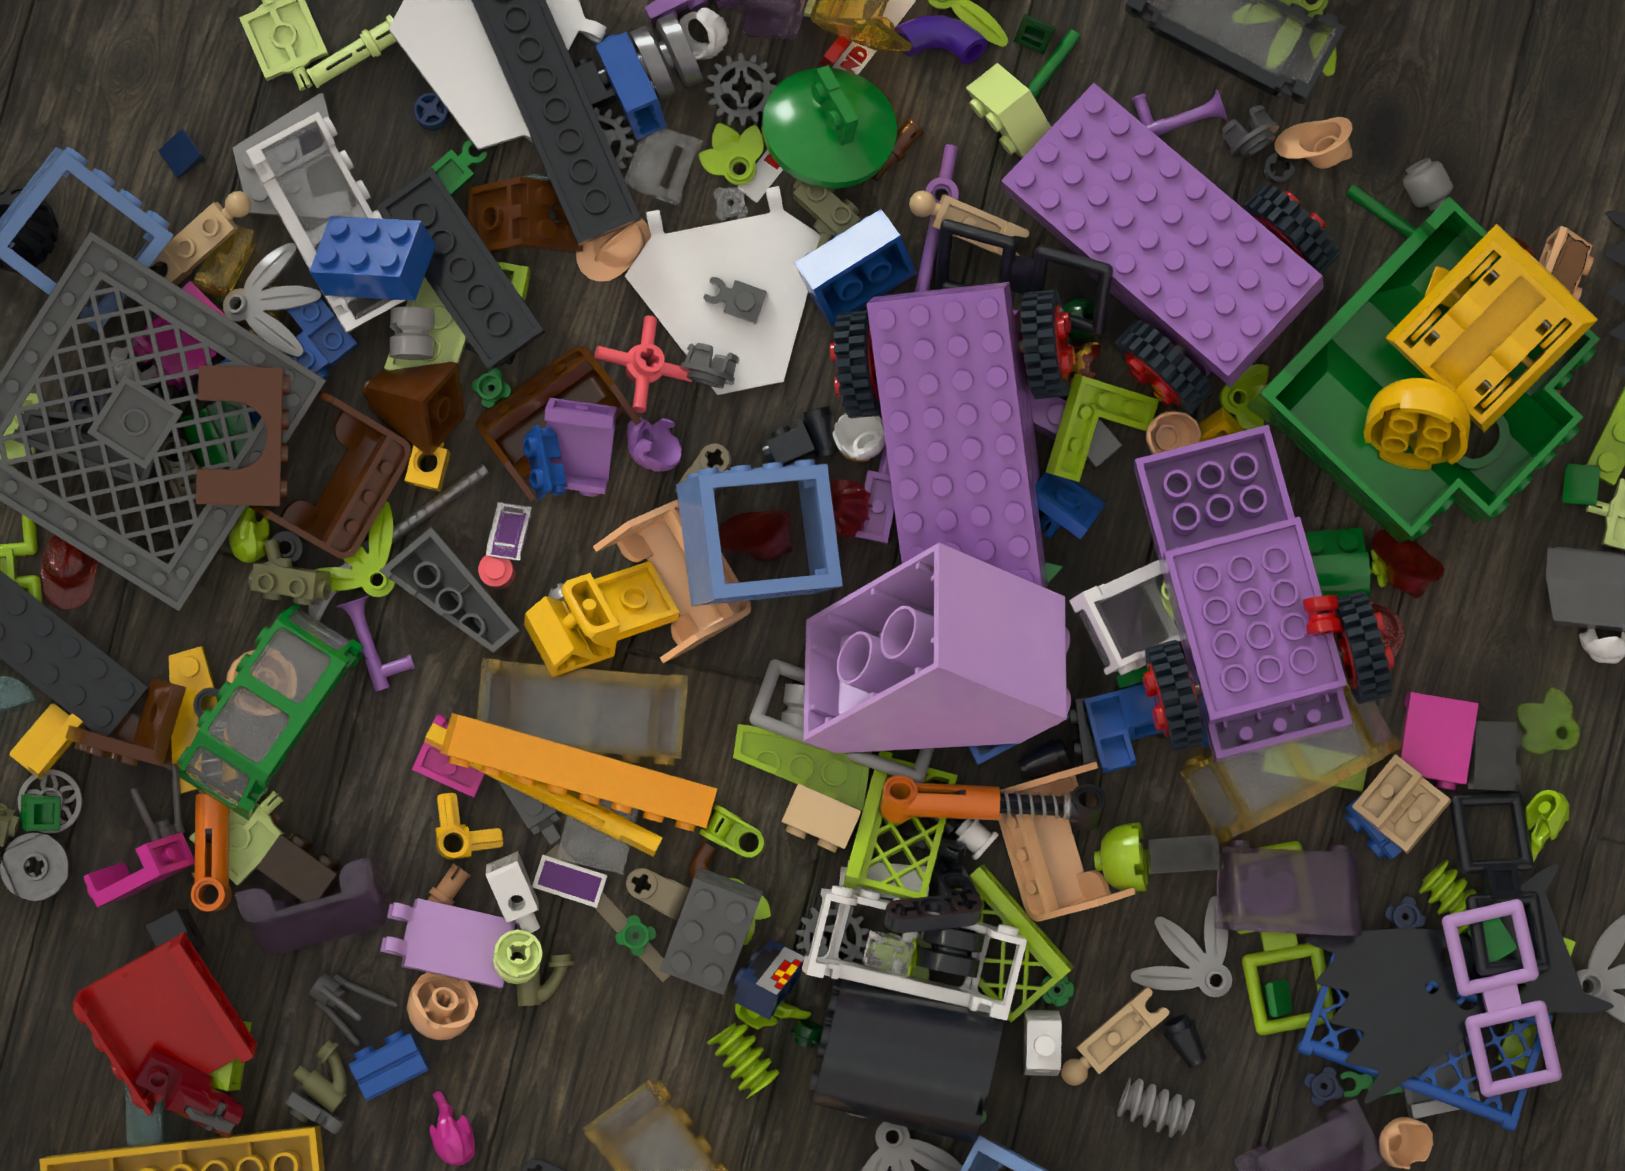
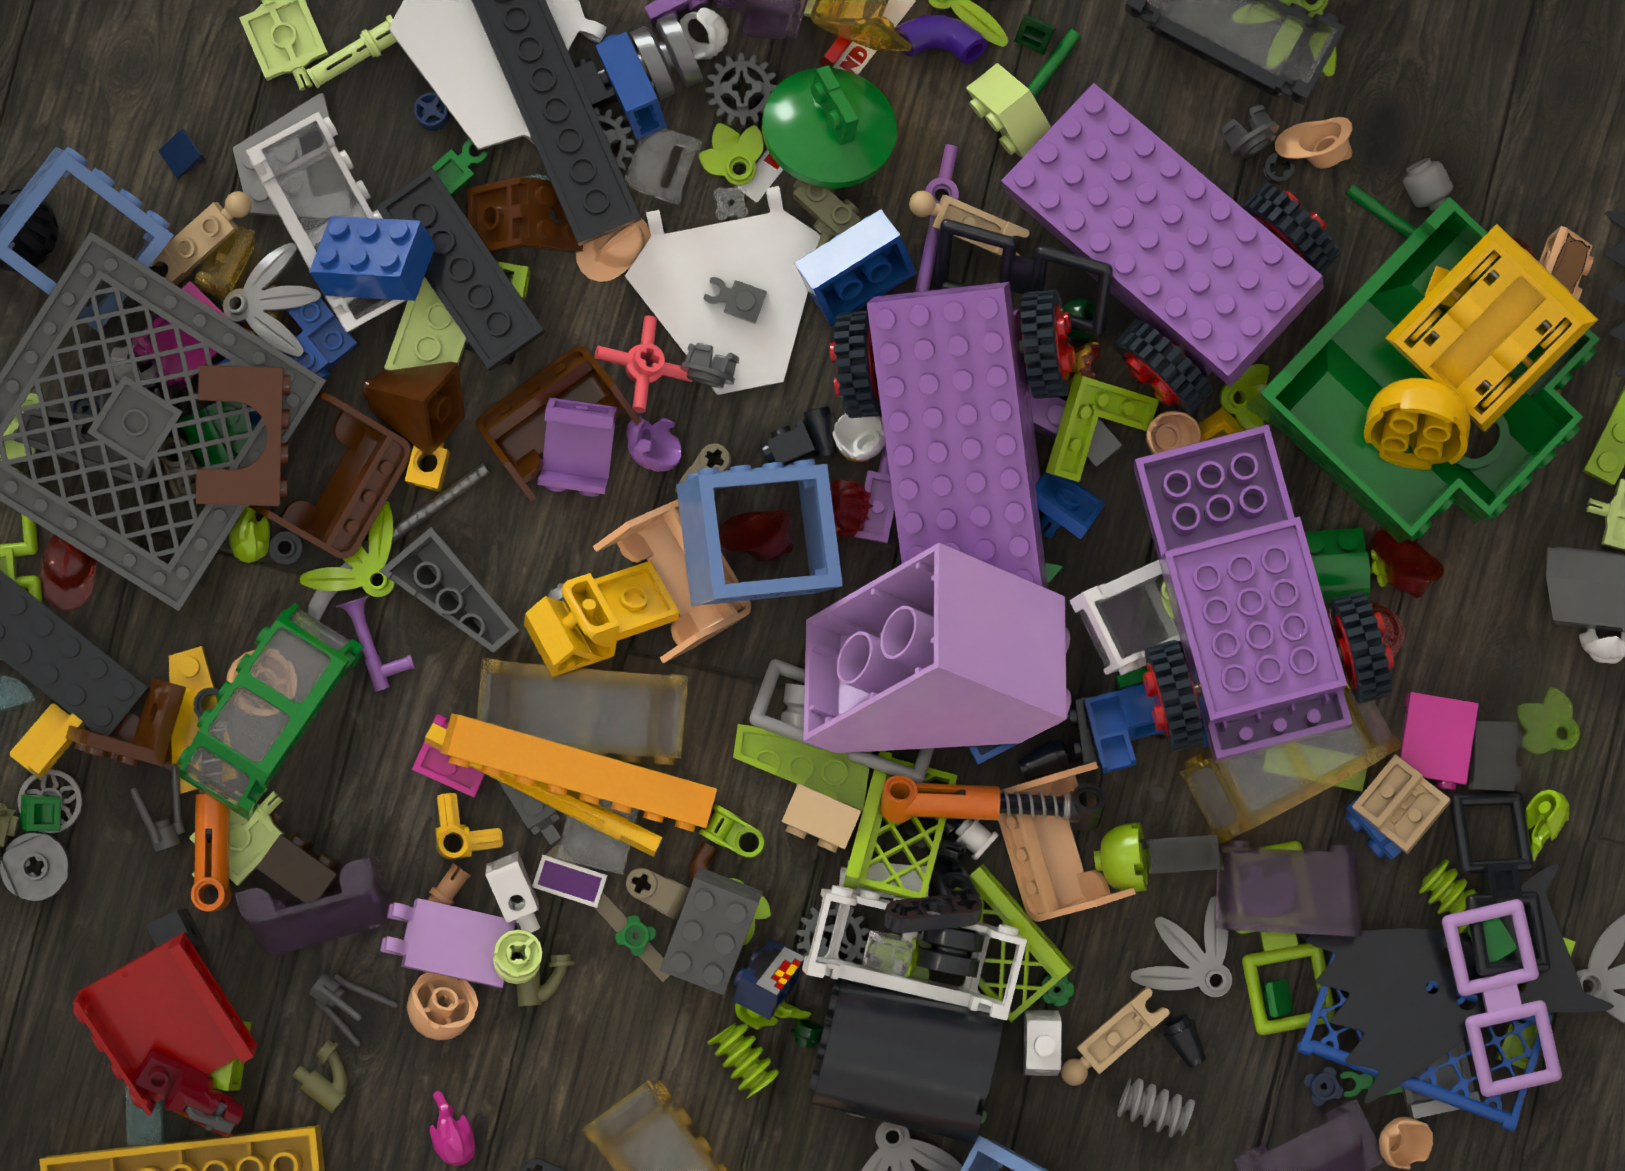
(160, 860): dark pink panel -> none
(281, 578): olive brick -> none
(306, 1108): dark grey plate -> none
(389, 1065): blue brick -> none
(411, 333): light grey wheel -> none
(482, 384): green plate -> none
(496, 572): coral brick -> none
(508, 531): clear tile -> none
(540, 447): blue hinge -> none
(905, 138): reddish brown pin -> none
(1212, 108): medium lavender piece -> none
(1320, 622): red wheel -> none
(1407, 906): dark blue plate -> none
(1581, 484): green slope -> none

